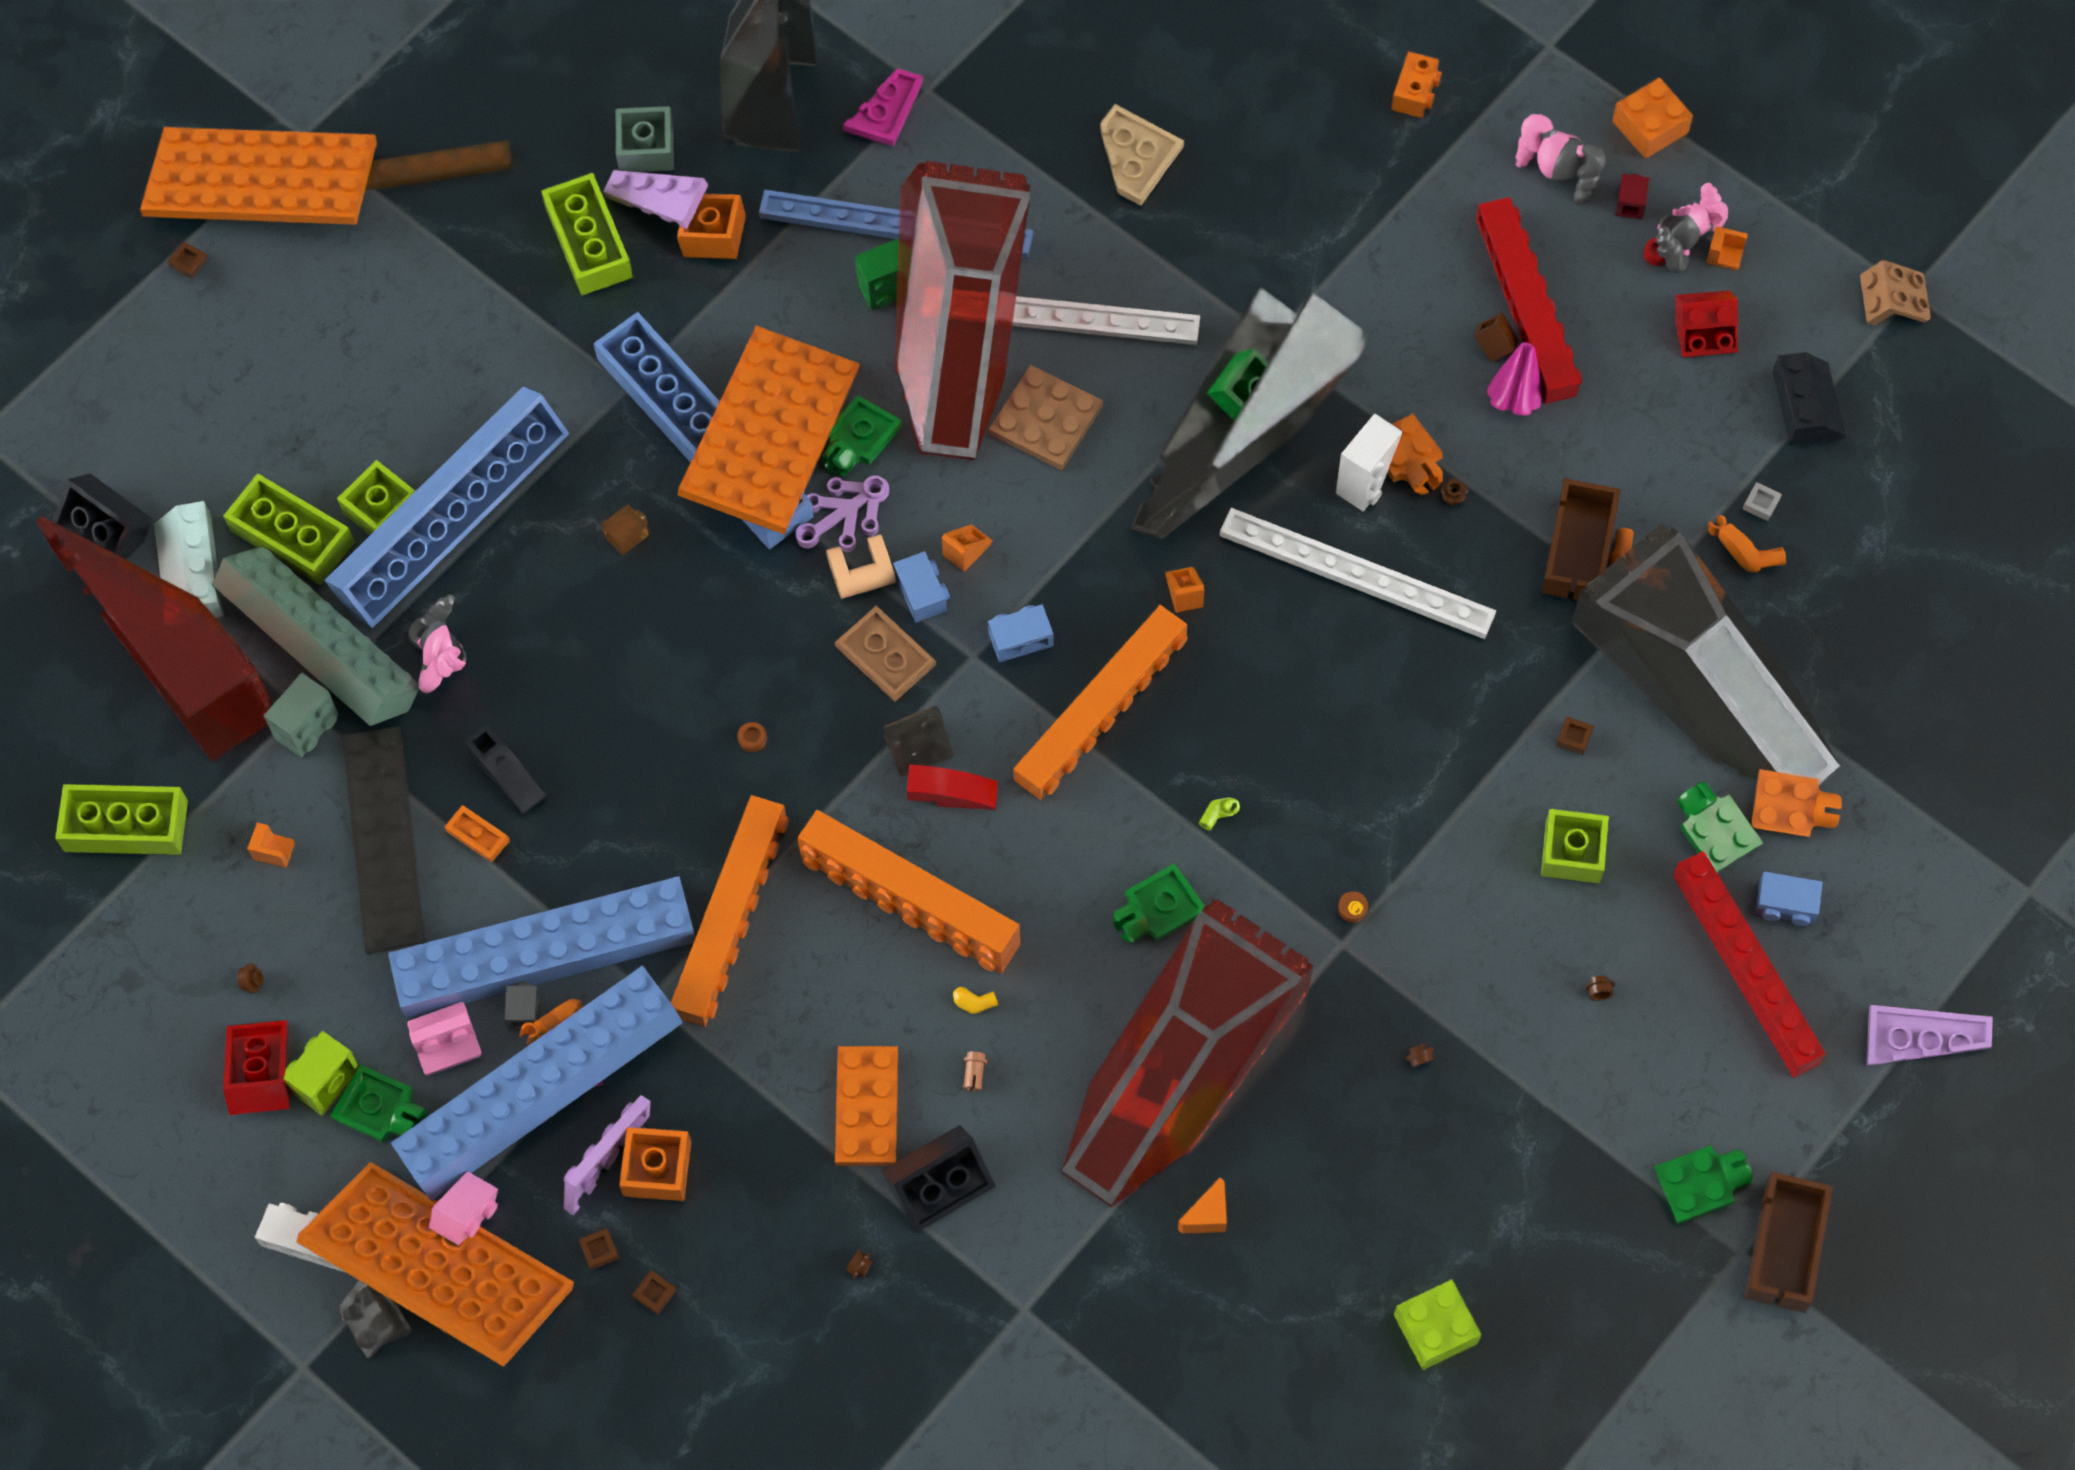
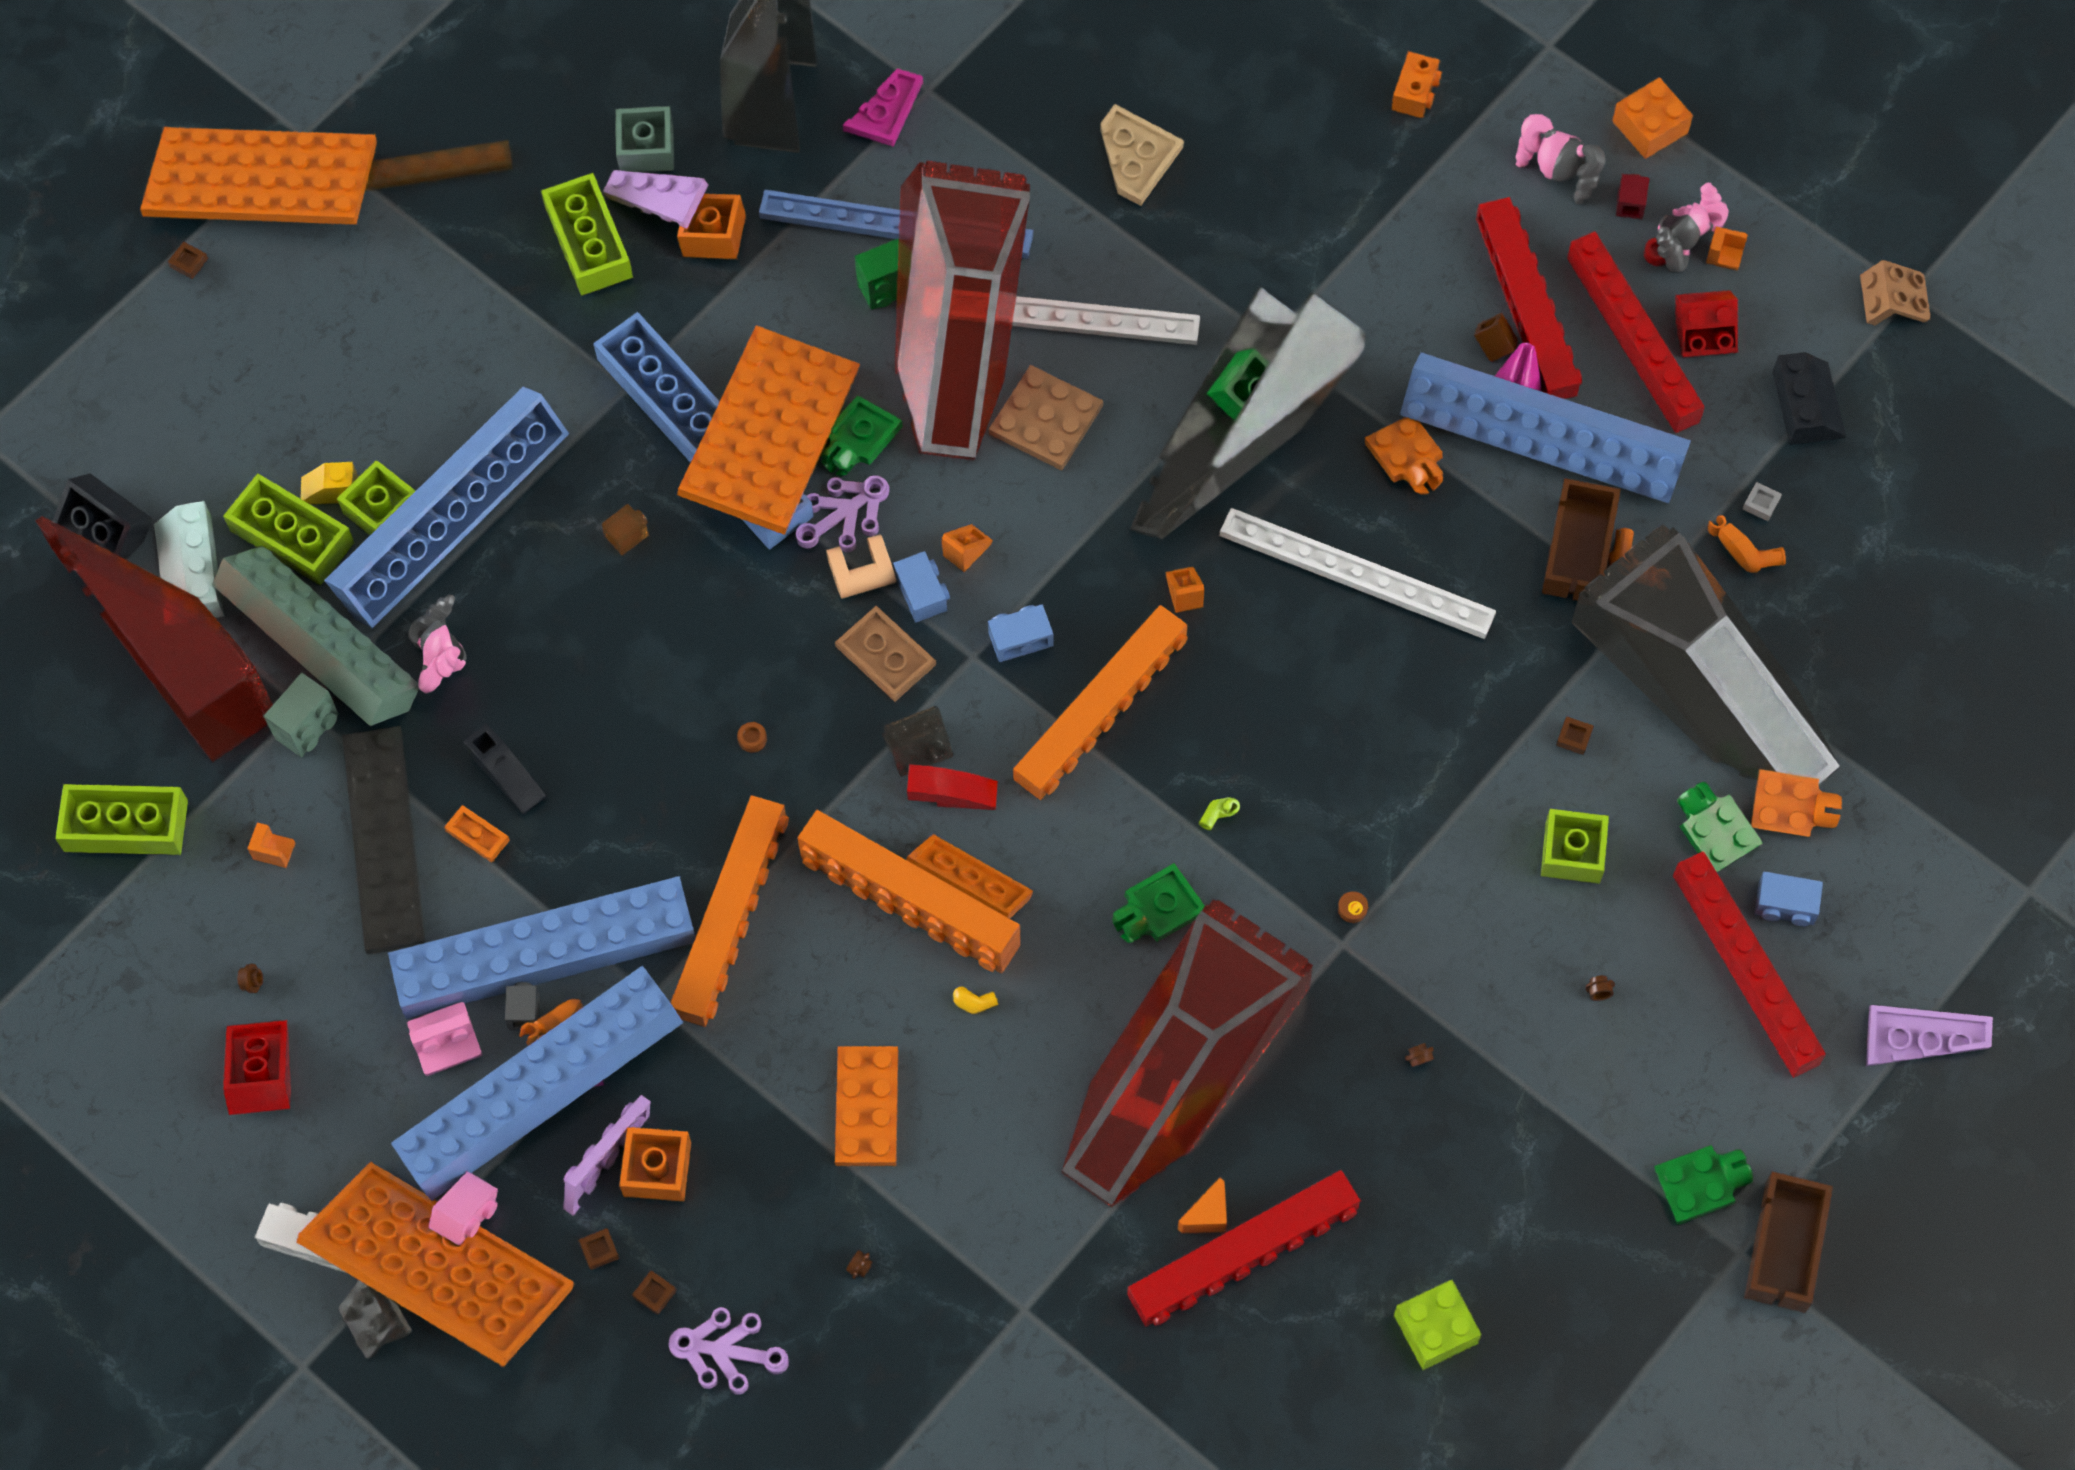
(321, 1072): lime brick -> none
(327, 482): none -> yellow slope
(377, 1106): green plate -> none
(723, 1349): none -> lavender plant
(939, 1178): black slope -> none
(970, 876): none -> orange plate
(974, 1071): nougat pin -> none
(1244, 1248): none -> red brick
(1367, 462): white wedge -> none
(1450, 497): reddish brown plate -> none
(1544, 427): none -> medium blue brick
(1635, 332): none -> red brick

